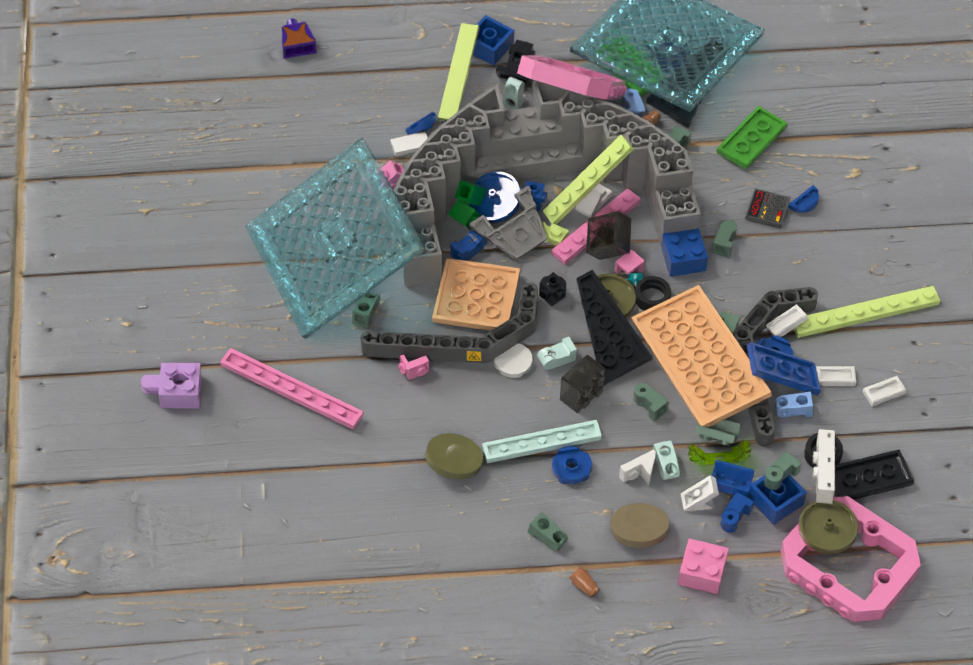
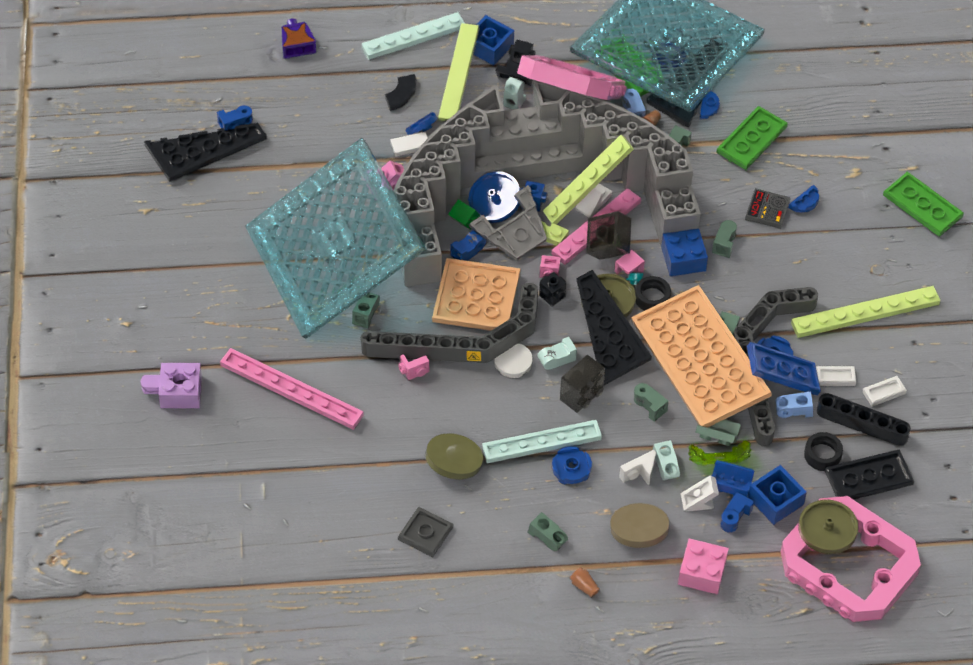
(196, 150): none -> black wing
(234, 118): none -> blue leg
(402, 93): none -> black tile
(412, 36): none -> light aqua plate
(425, 531): none -> dark grey tile
(470, 192): green brick -> none
(549, 265): none -> bright pink bracket
(709, 105): none -> blue plate
(780, 469): sand green leg -> none
(787, 321): white tile -> none
(825, 466): white piece -> none
(872, 420): none -> black beam
(923, 204): none -> bright green plate

